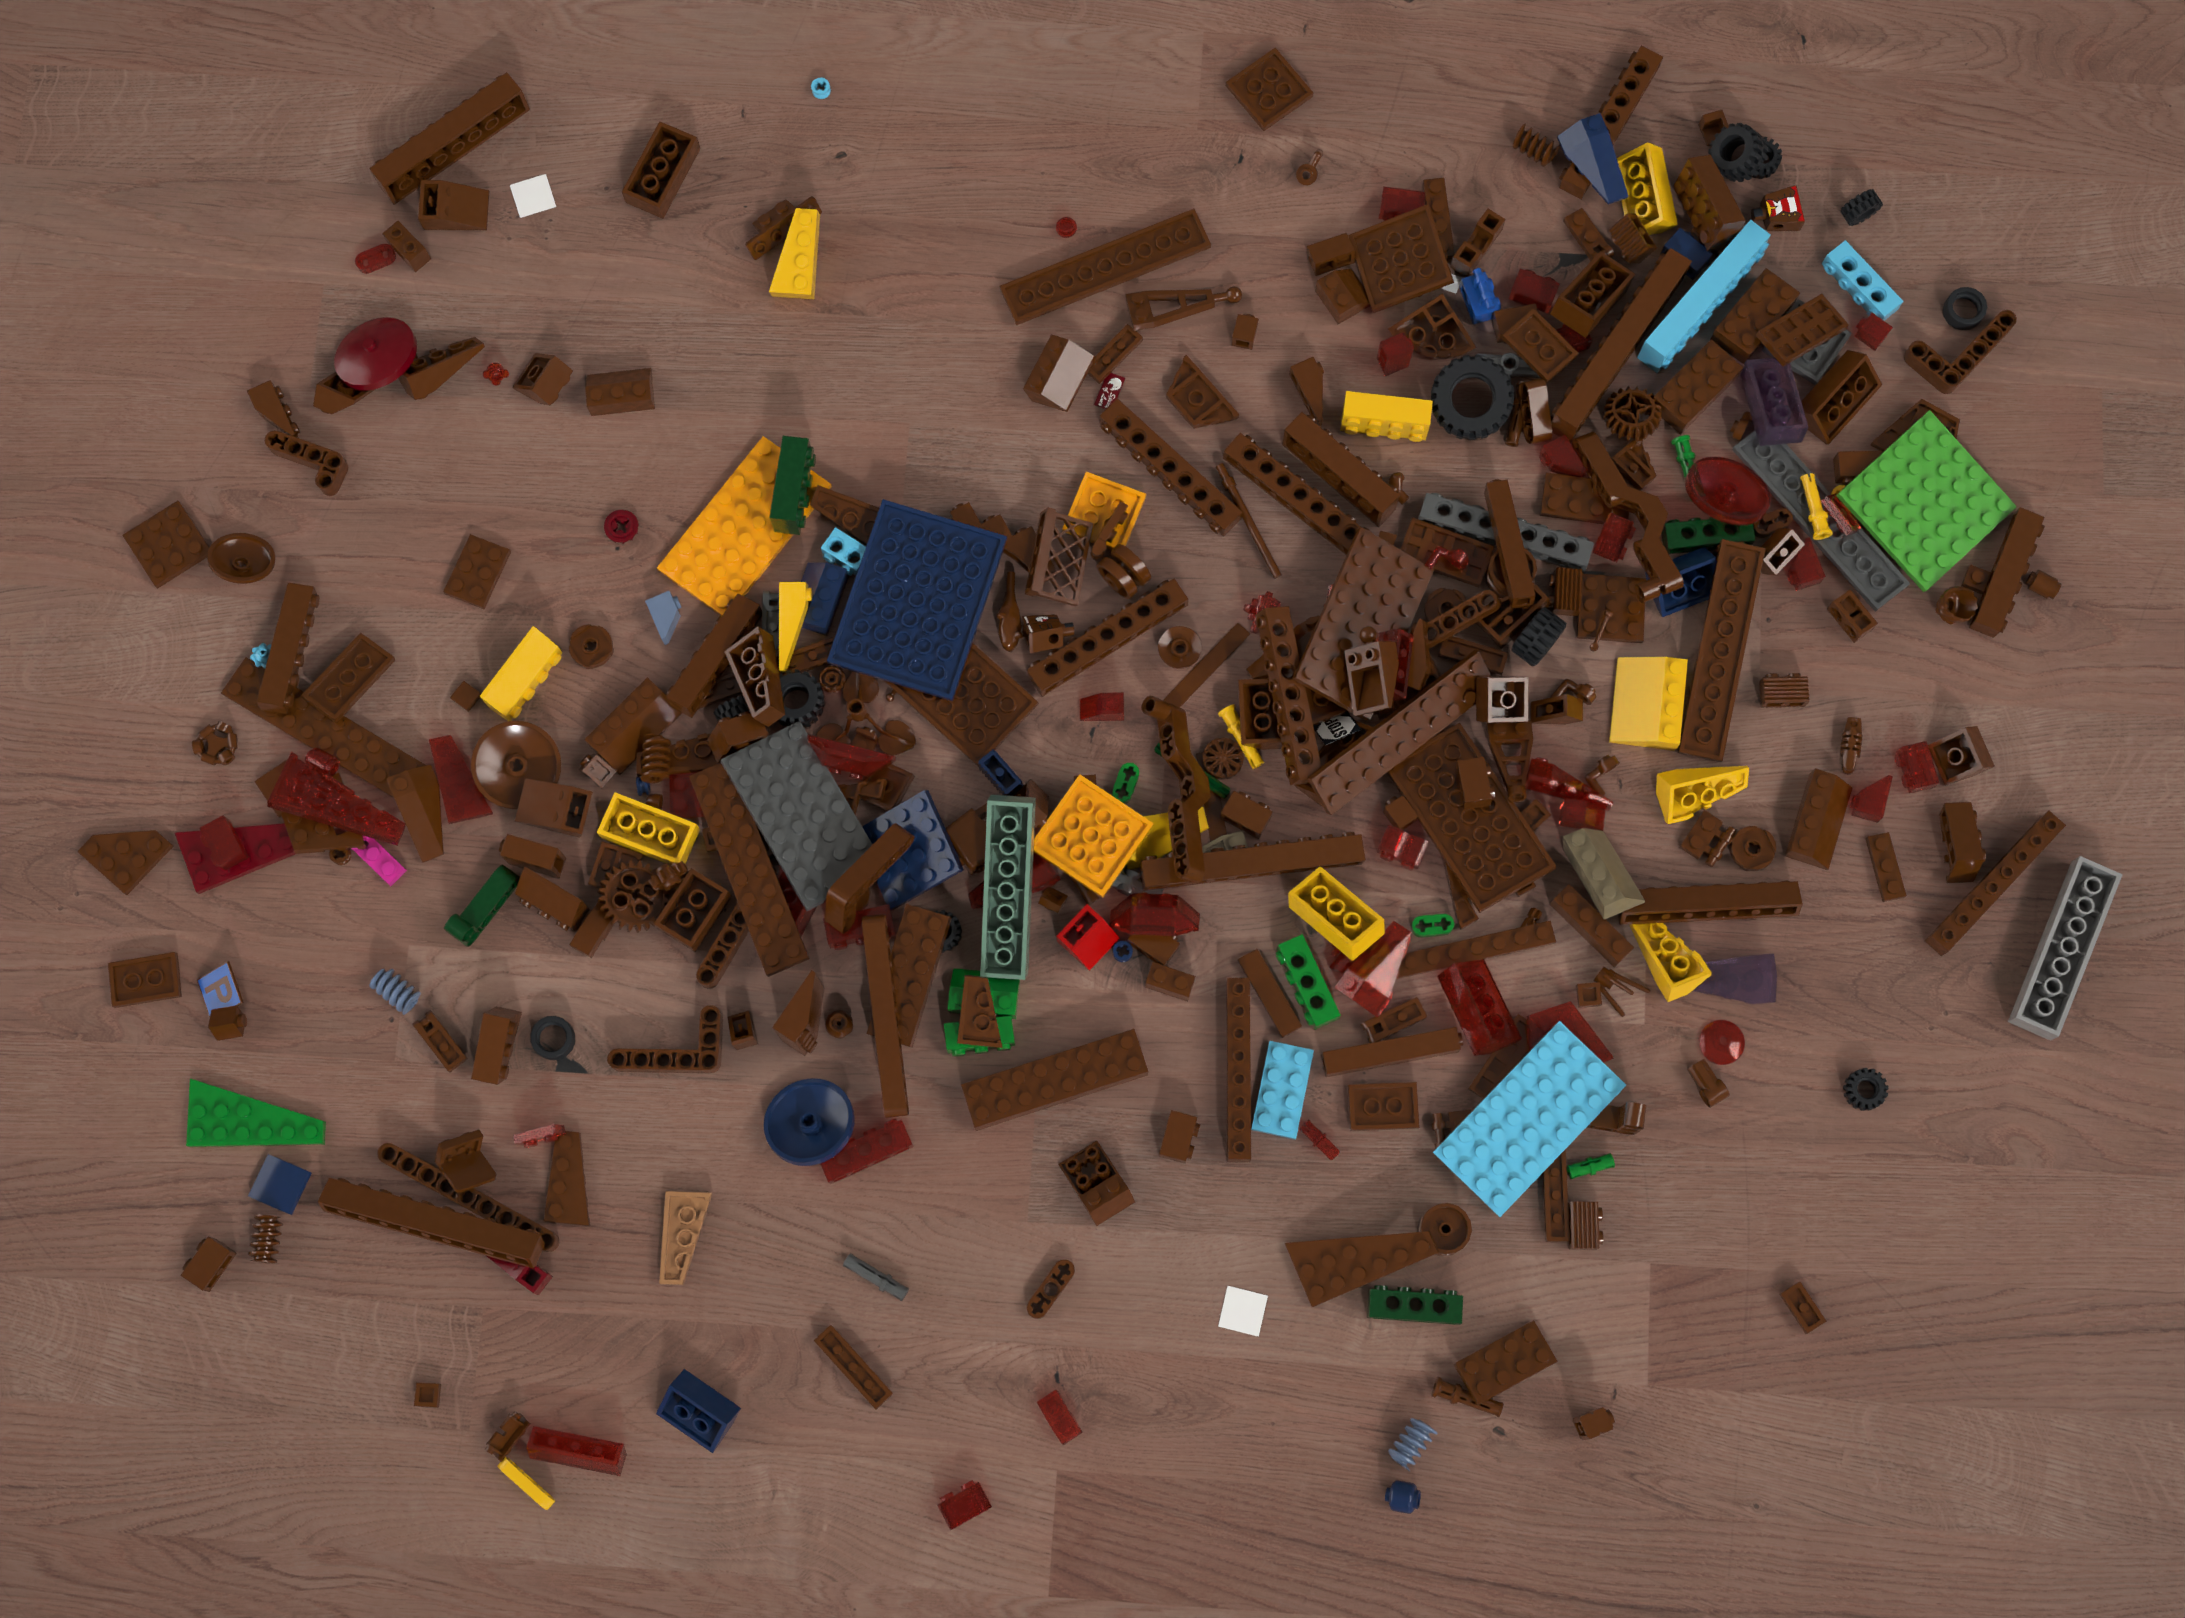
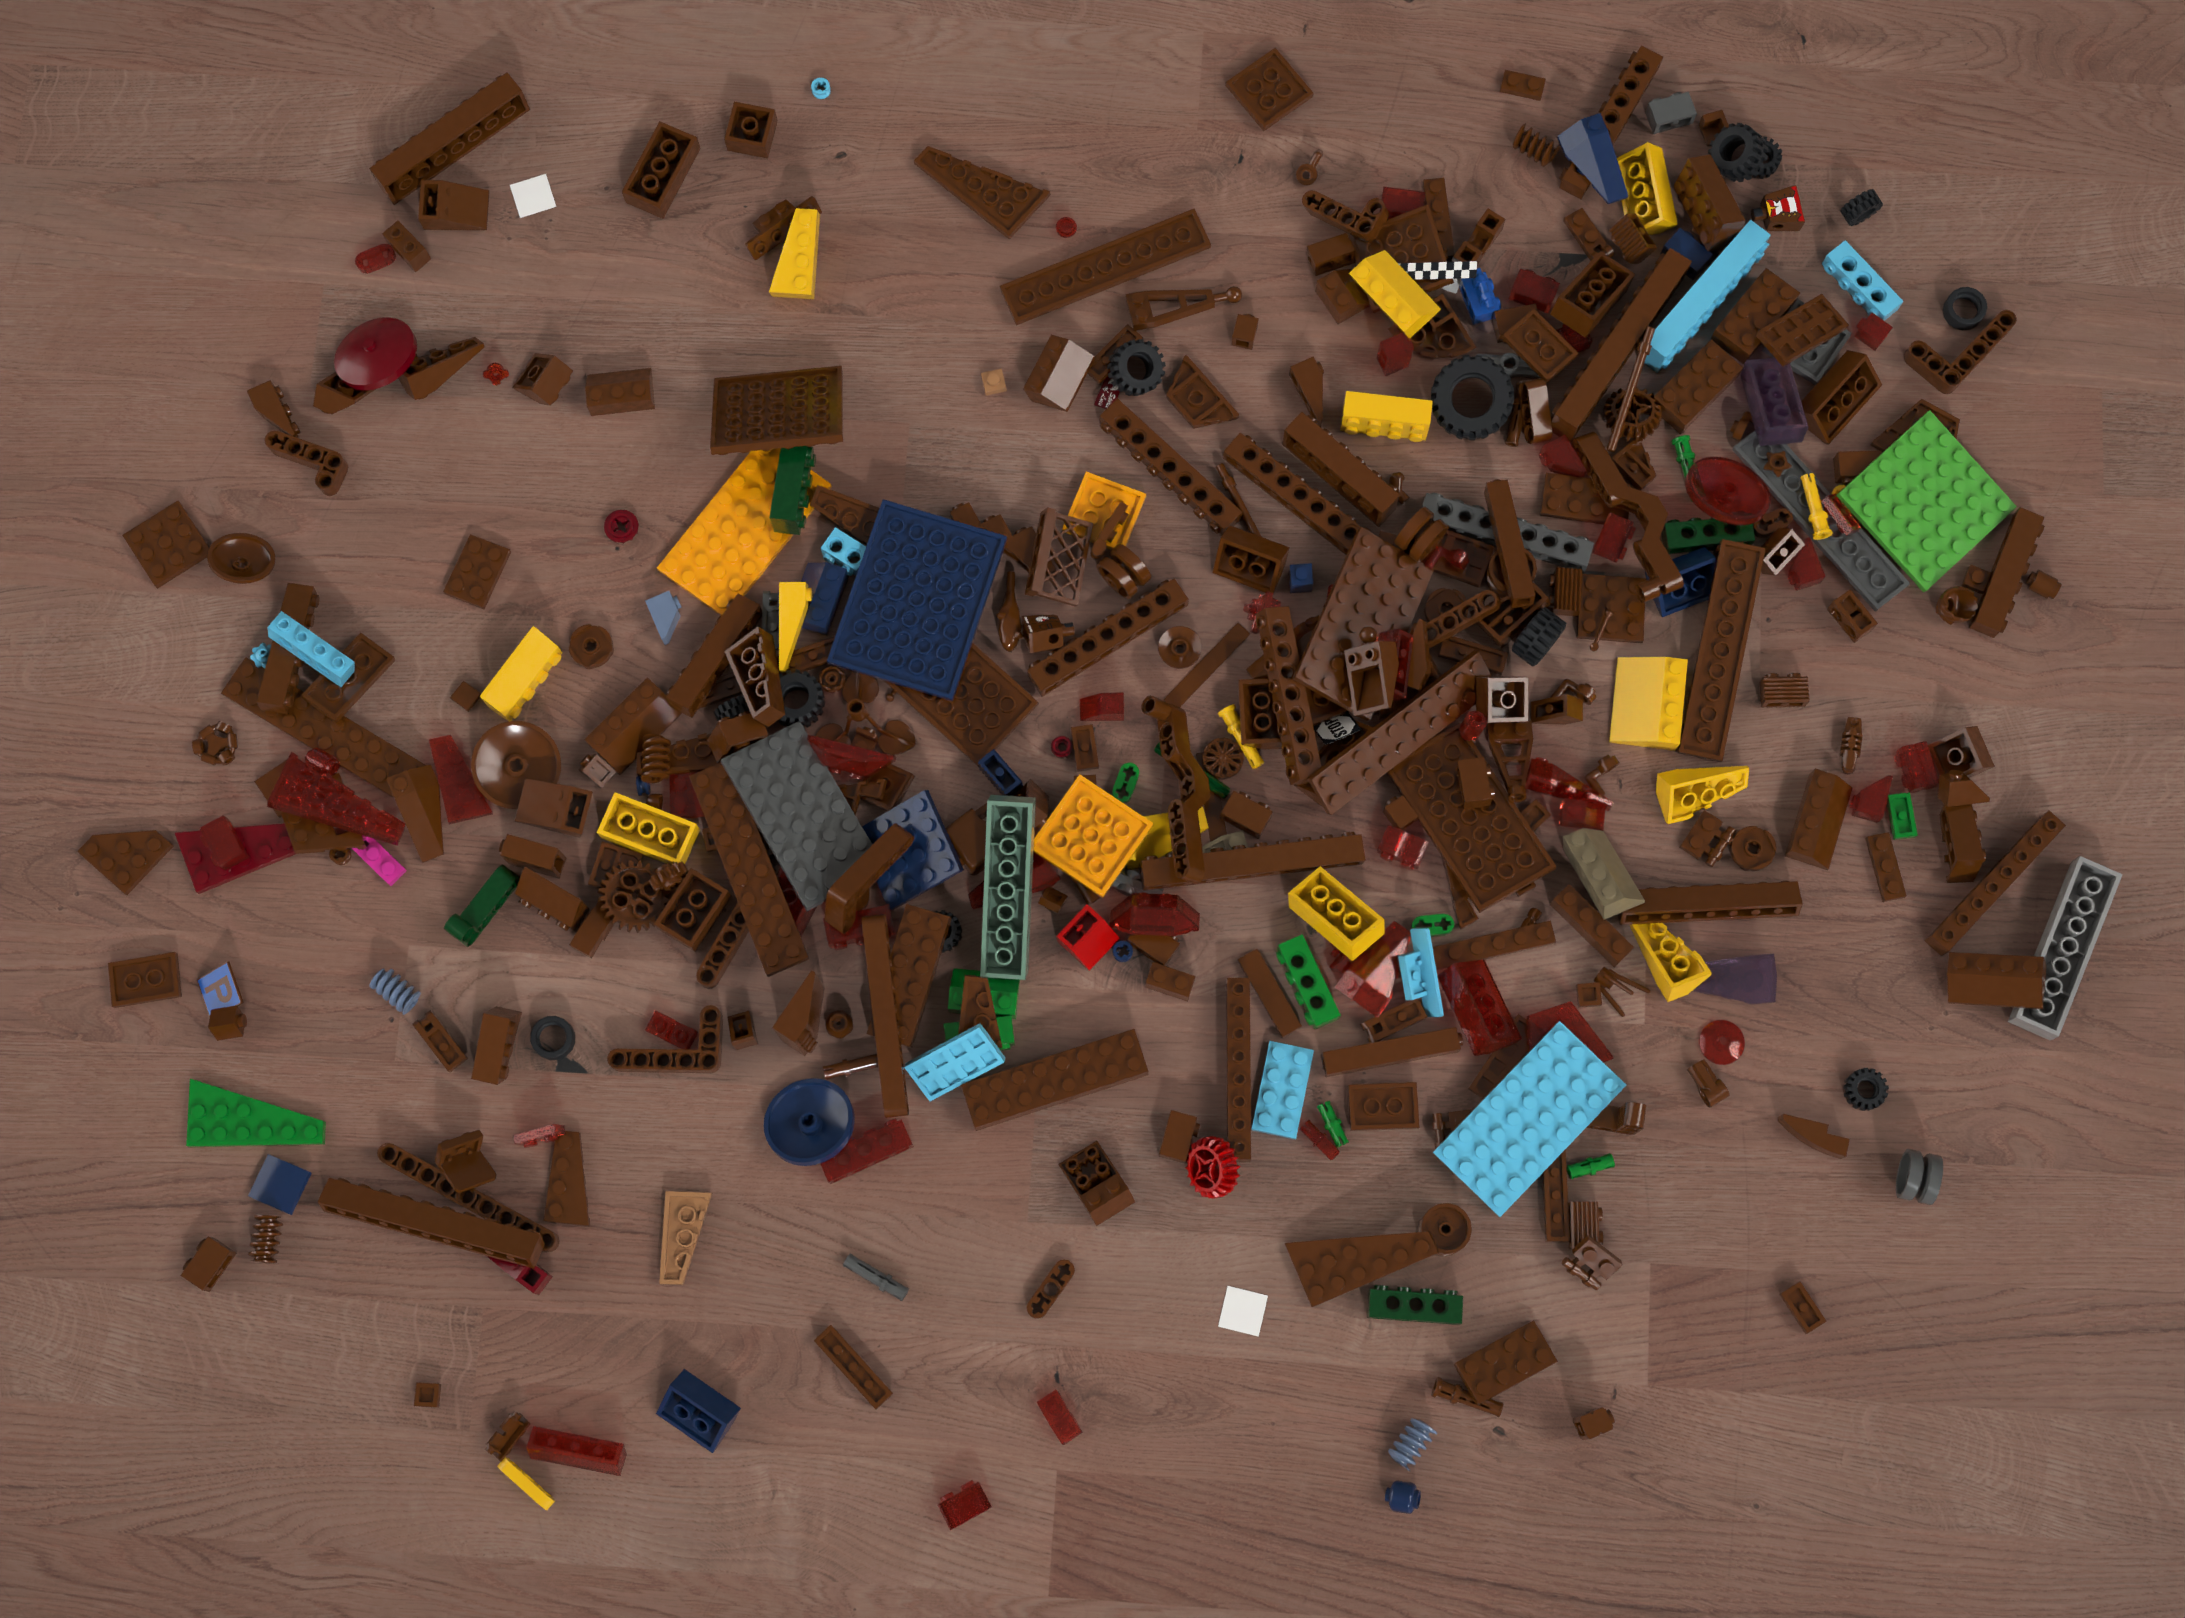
(311, 649): none -> medium azure brick
(671, 1031): none -> clear red slope
(750, 130): none -> reddish brown brick
(777, 410): none -> reddish brown plate
(850, 1066): none -> reddish brown pin
(955, 1062): none -> medium azure plate
(990, 194): none -> reddish brown wing
(993, 382): none -> medium nougat plate
(1058, 741): none -> dark red plate
(1084, 747): none -> reddish brown plate
(1152, 363): none -> black tyre
(1212, 1167): none -> red gear
(1250, 559): none -> reddish brown slope
(1300, 578): none -> dark blue brick
(1332, 1124): none -> green pin
(1342, 213): none -> reddish brown beam
(1395, 292): none -> yellow slope
(1420, 973): none -> medium azure bracket
(1421, 534): none -> reddish brown wheel
(1440, 270): none -> sticker
(1473, 725): none -> clear red brick
(1522, 85): none -> reddish brown plate
(1596, 1257): none -> reddish brown plate
(1643, 350): none -> reddish brown bar
(1670, 112): none -> dark grey brick
(1777, 457): none -> reddish brown plate
(1815, 1135): none -> reddish brown slope
(1901, 816): none -> green plate
(1919, 1177): none -> dark grey wheel
(1958, 790): none -> reddish brown slope
(1996, 980): none -> reddish brown slope

